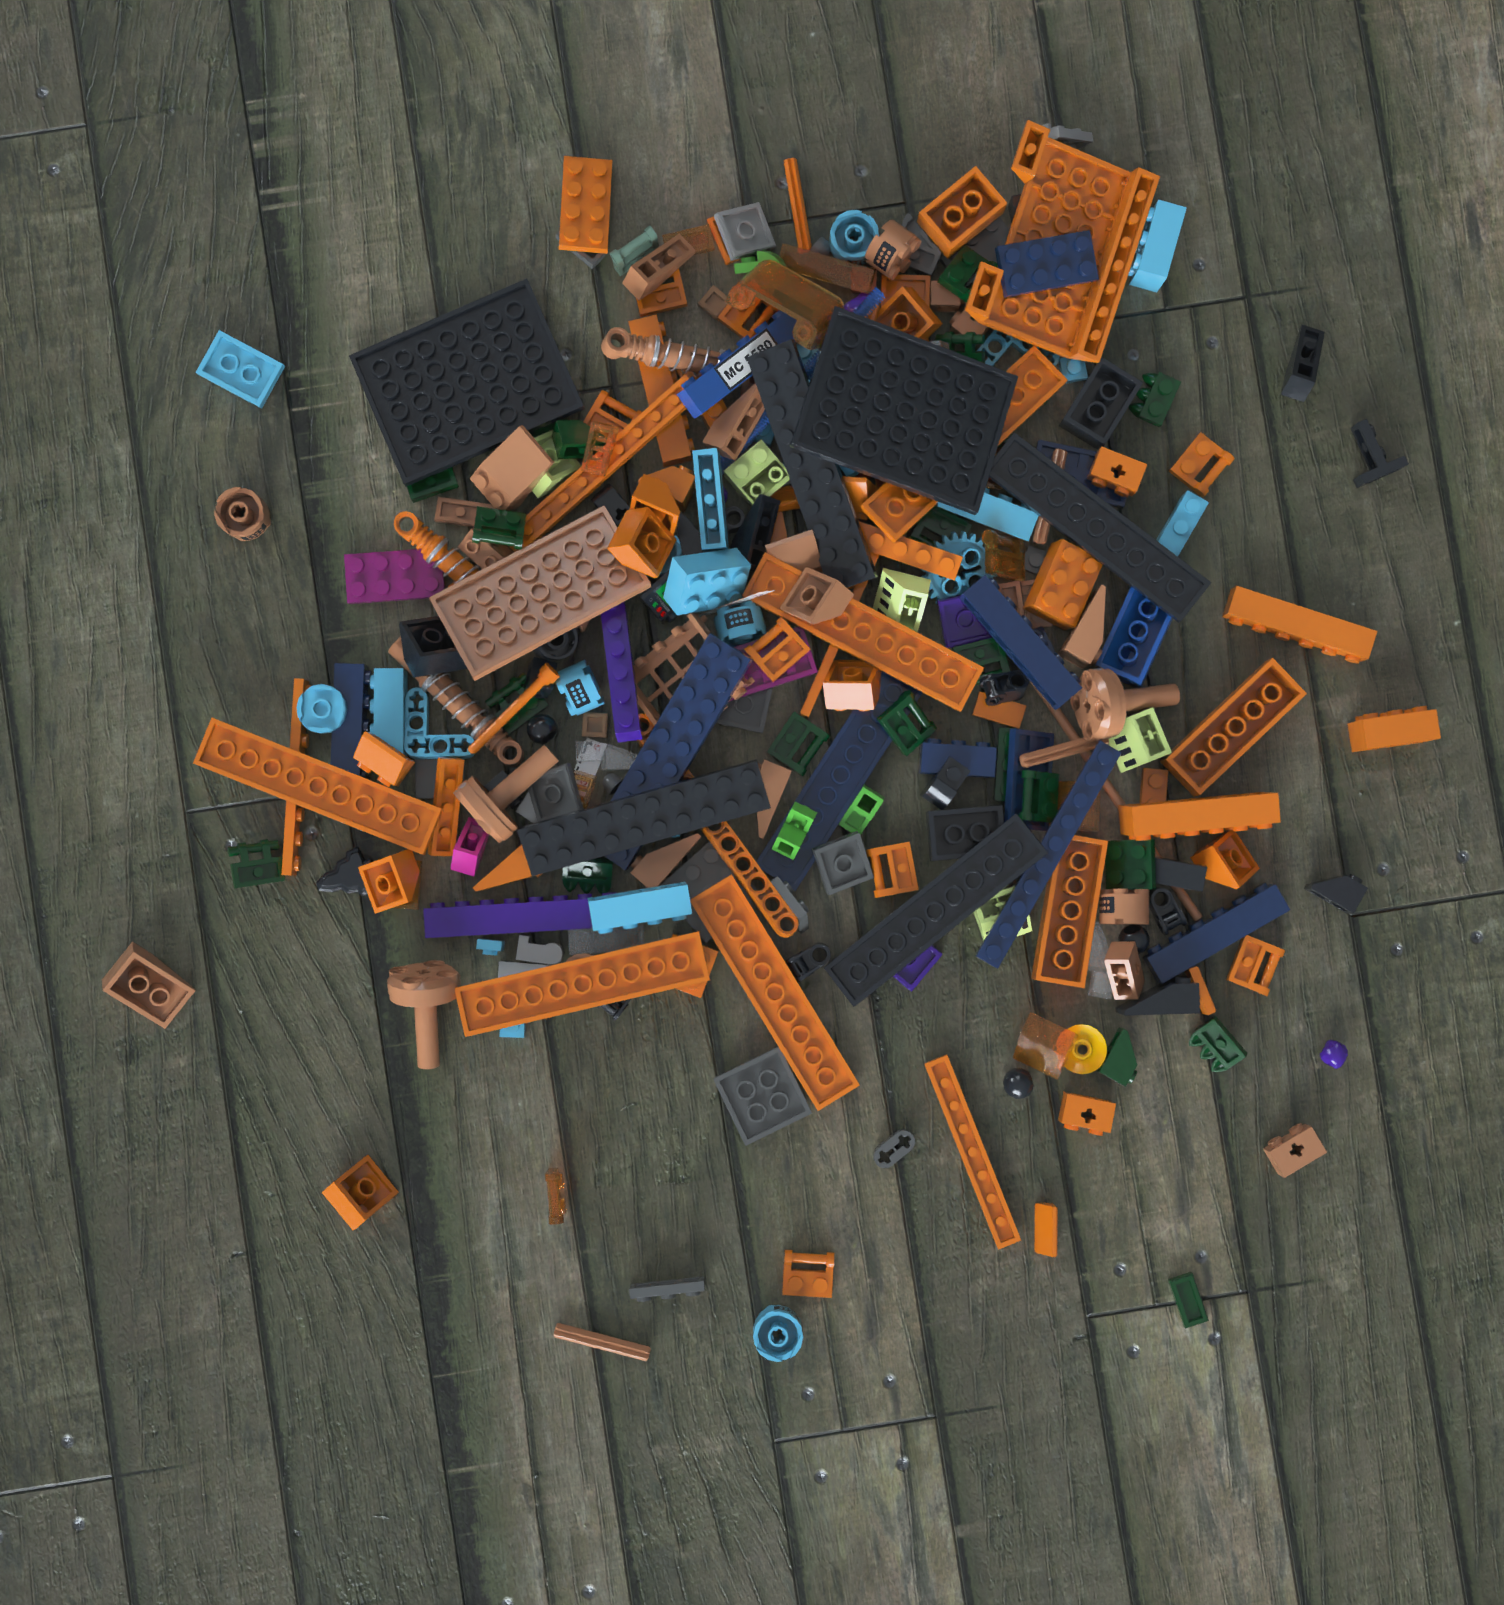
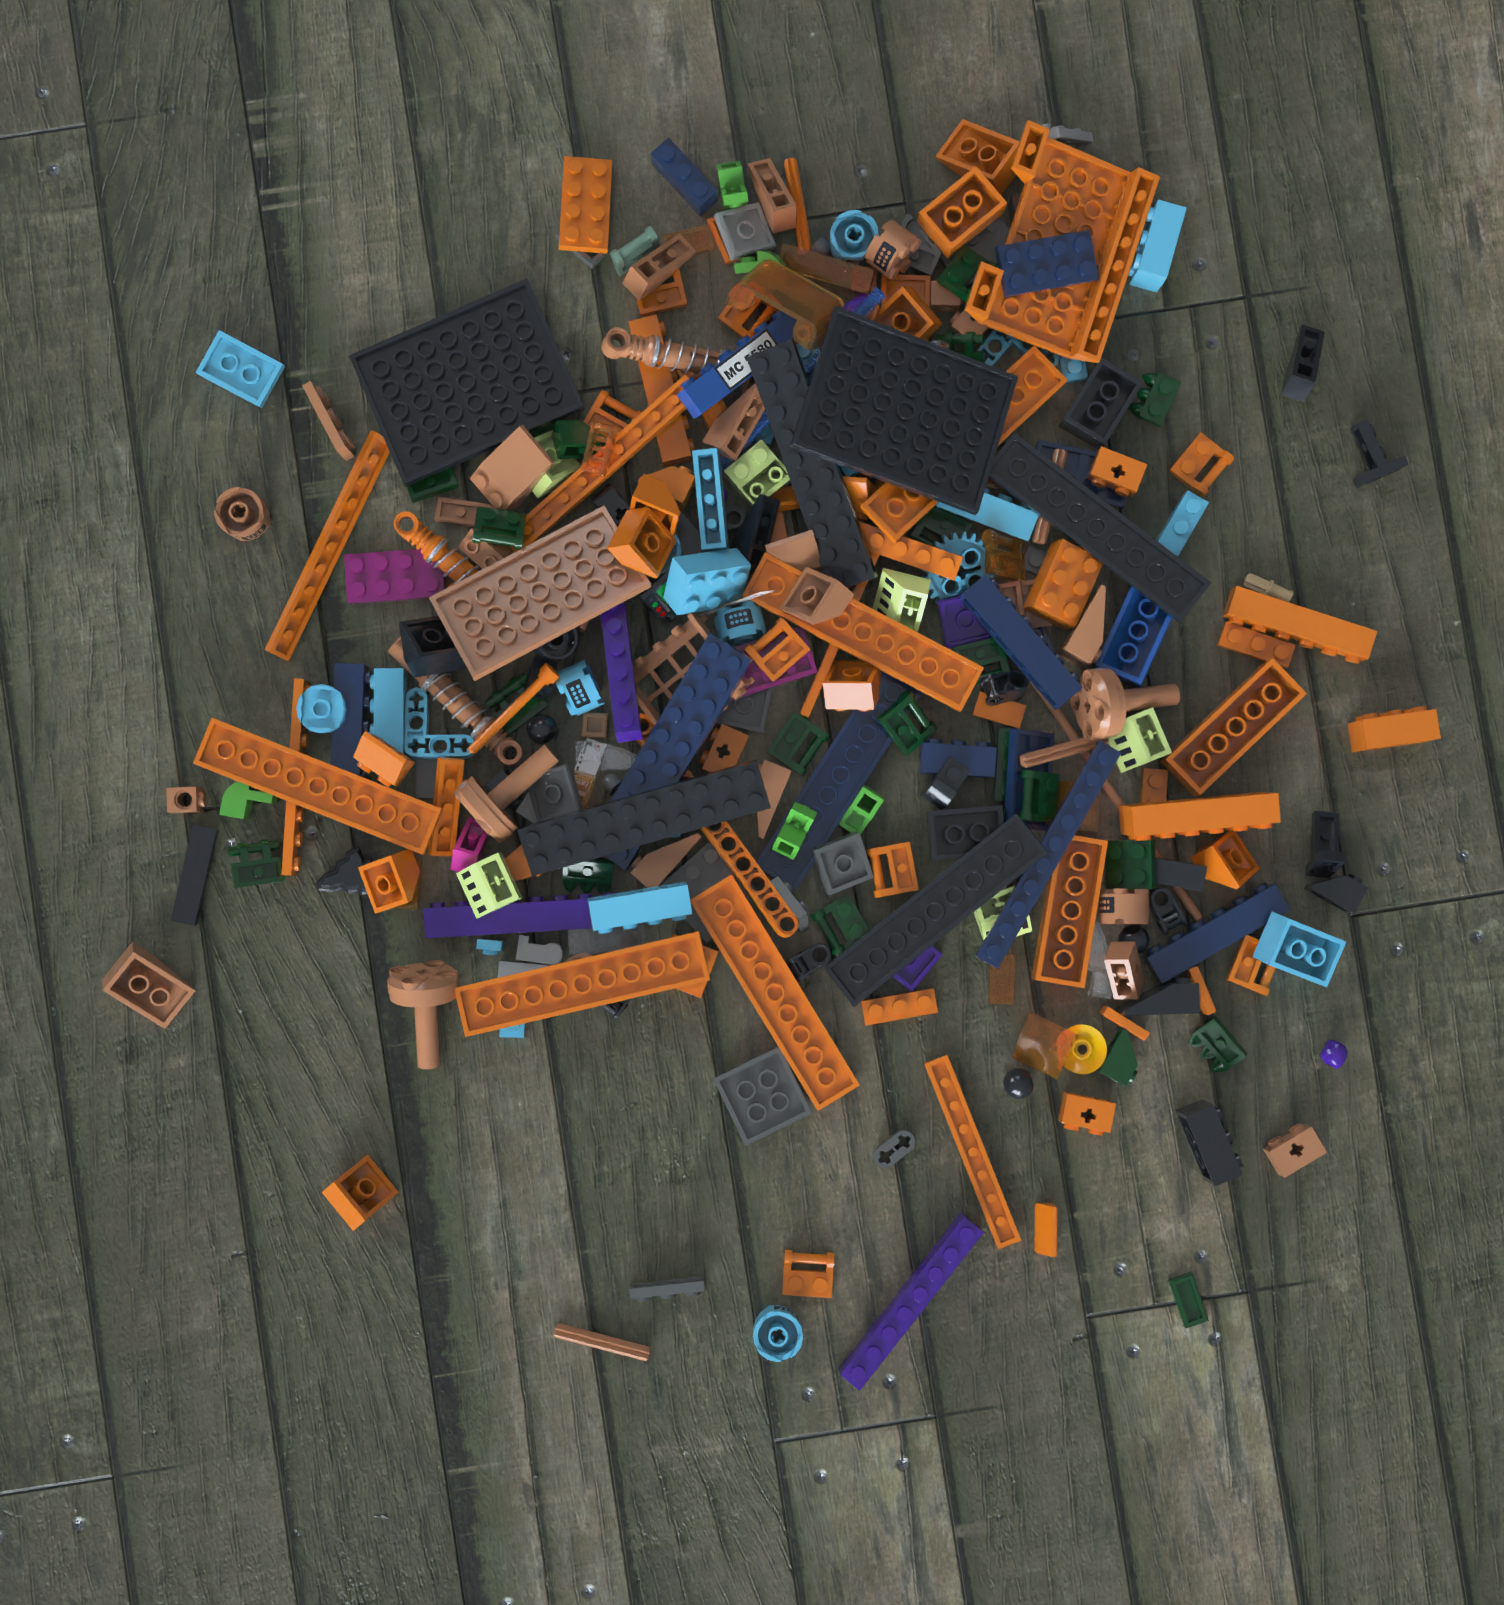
(175, 799): none -> nougat brick
(194, 875): none -> black tile
(239, 799): none -> bright green brick
(328, 547): none -> orange plate
(329, 420): none -> nougat plate
(489, 885): none -> yellowish green slope
(557, 1206): clear orange plate -> none
(684, 177): none -> dark blue brick
(713, 302): medium nougat tile -> none
(732, 185): none -> bright green brick
(735, 745): none -> orange brick
(773, 196): none -> nougat slope
(848, 920): none -> dark green plate
(899, 1006): none -> orange plate
(910, 1301): none -> dark purple brick
(980, 147): none -> orange slope
(1002, 982): none -> clear orange tile
(1124, 1023): none -> orange tile
(1210, 1142): none -> black brick
(1255, 644): none -> orange plate
(1267, 587): none -> tan axle
(1299, 949): none -> medium azure brick
(1324, 845): none -> black bracket

